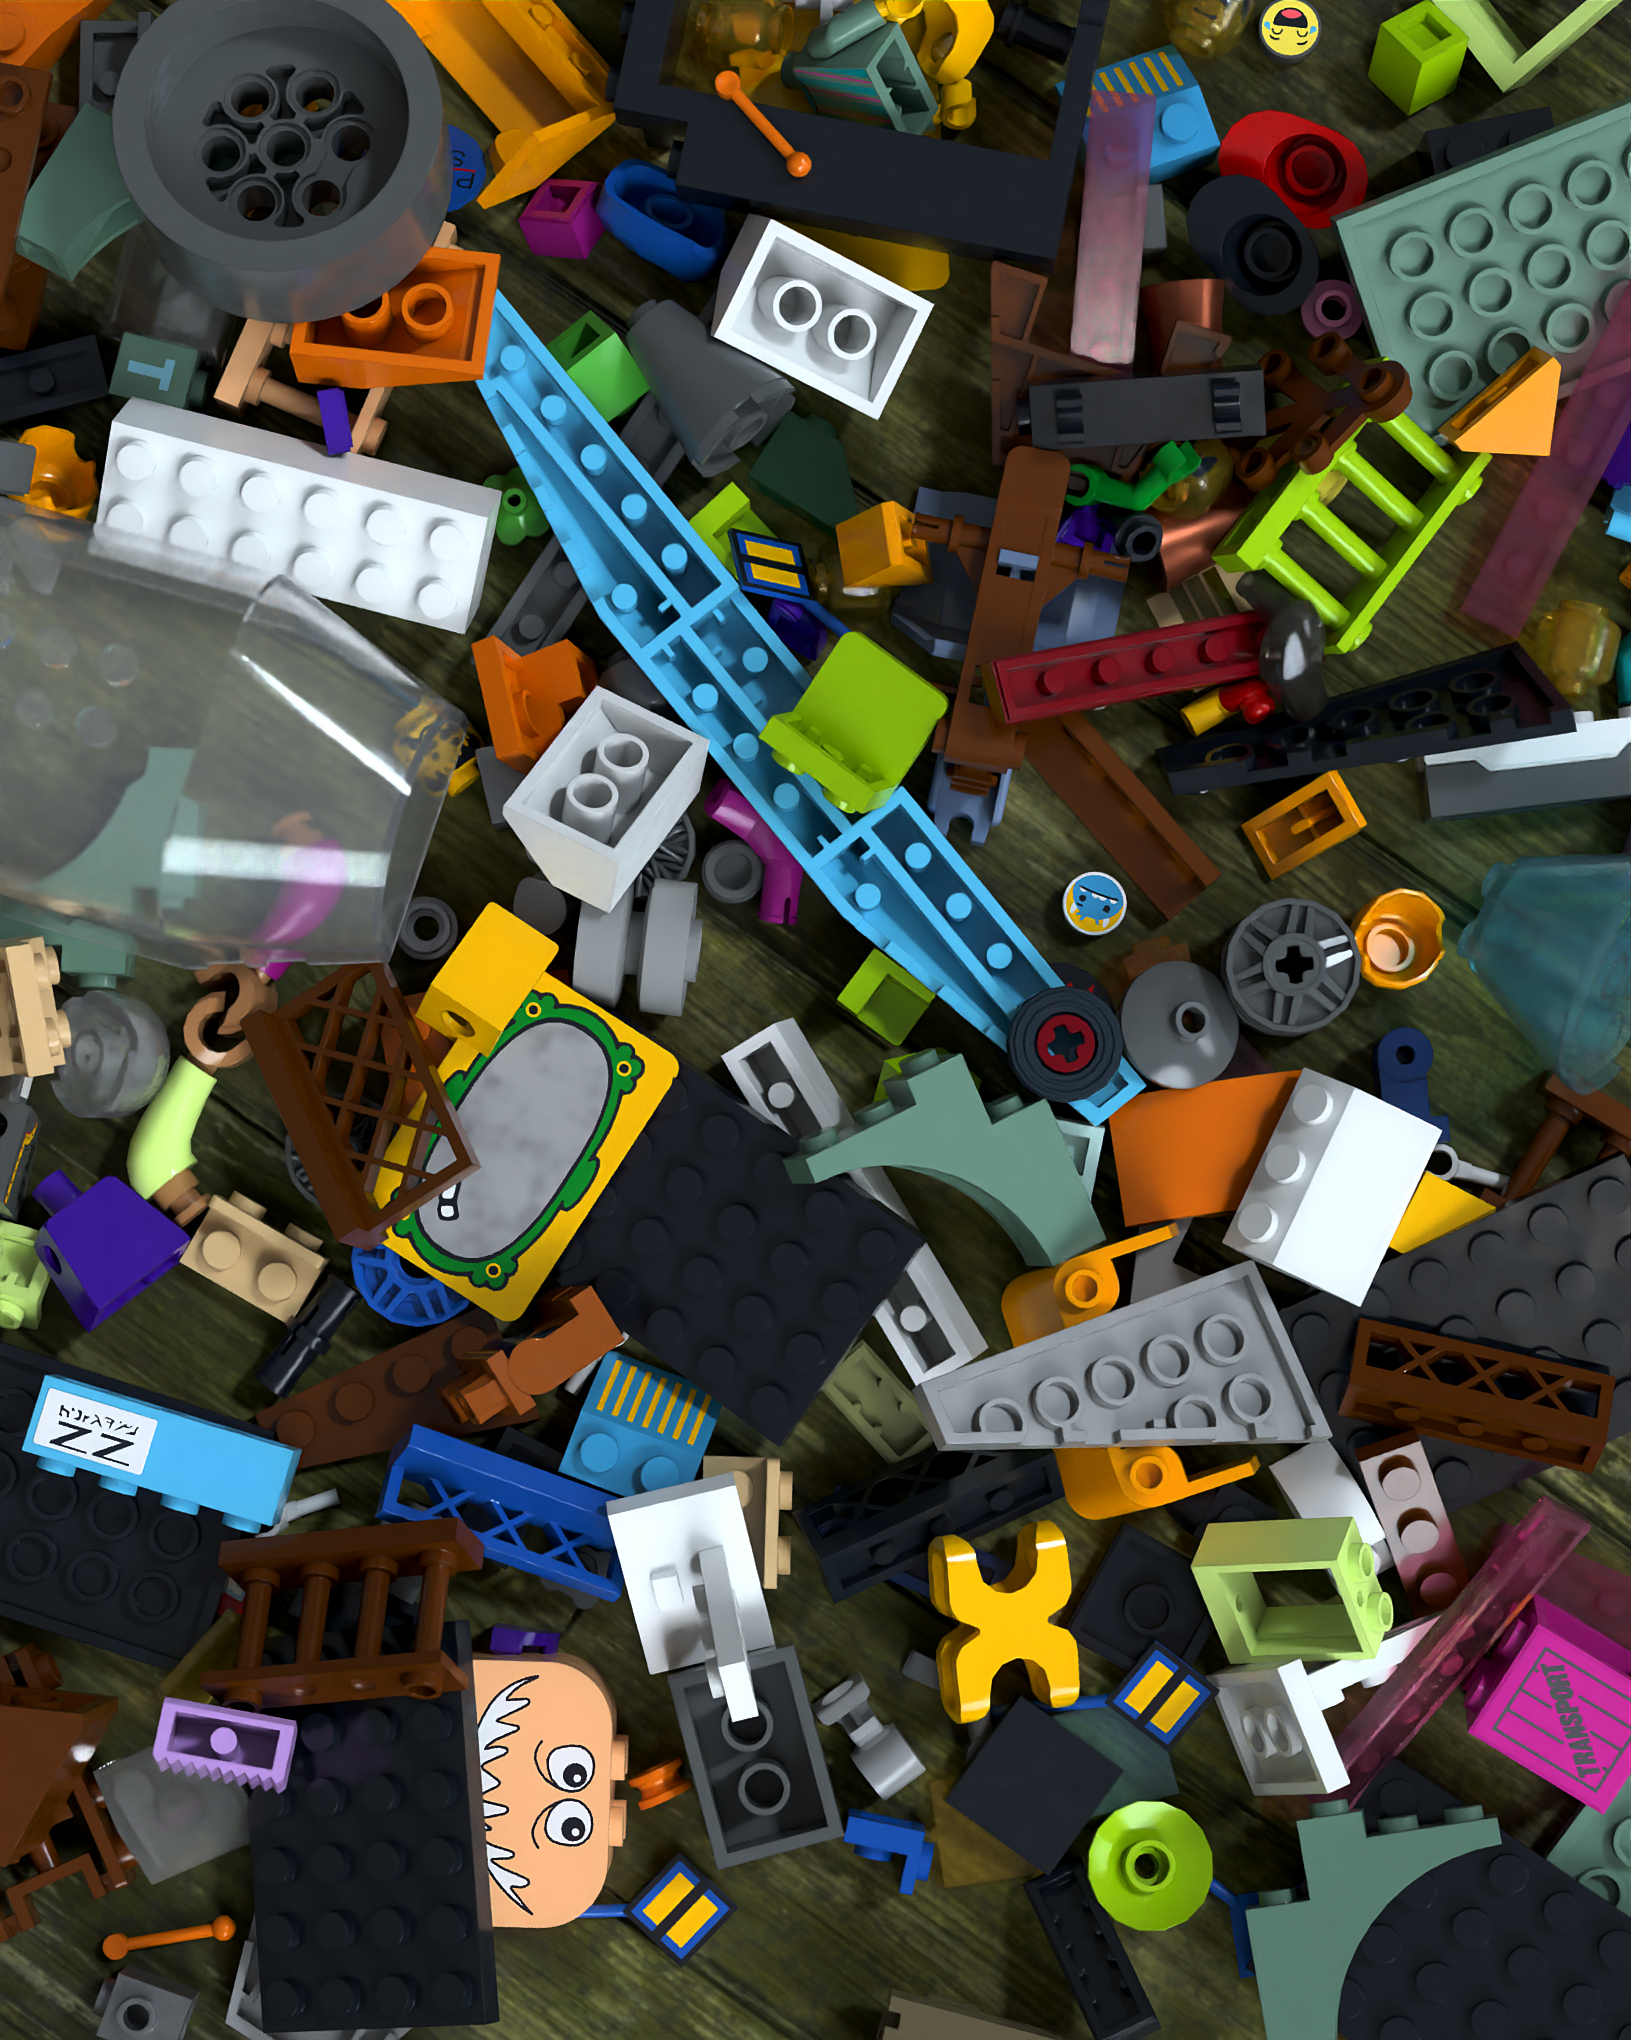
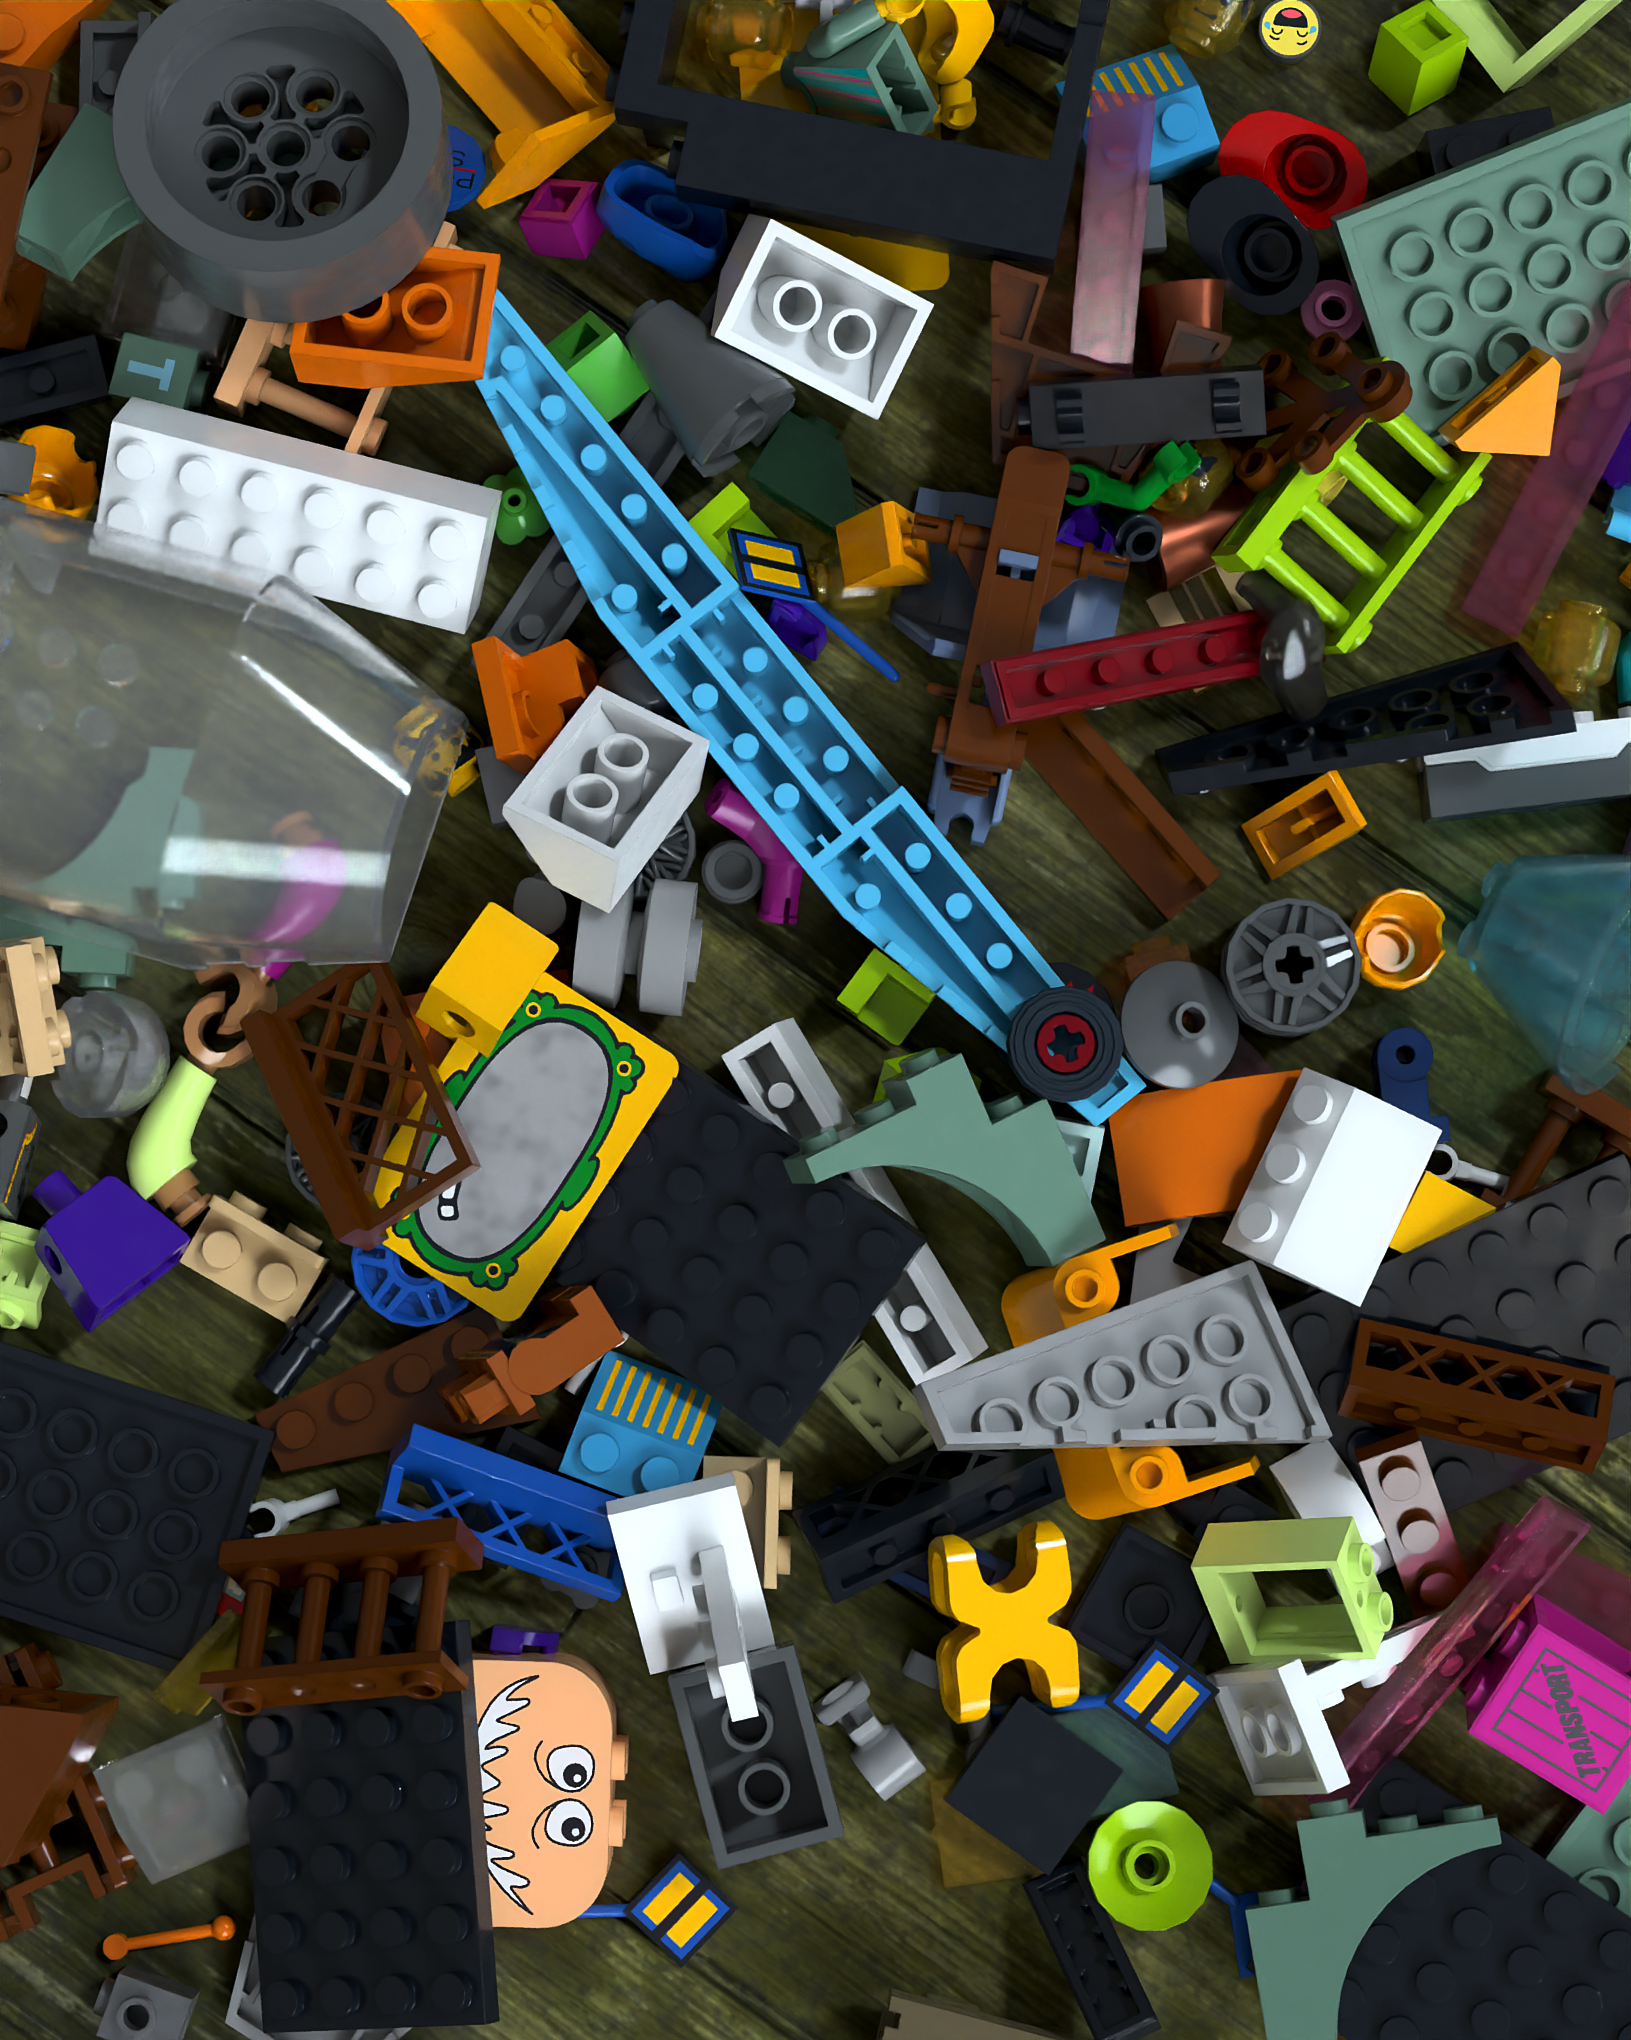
(161, 1451): medium azure brick -> none
(224, 1744): lavender brick -> none
(335, 420): dark purple tile -> none
(447, 935): flat silver plate -> none
(660, 1783): orange bush -> none
(729, 87): orange hinge -> none
(857, 725): lime bracket -> none
(880, 1835): blue bracket -> none
(1094, 904): tile -> none
(1225, 701): arm -> none

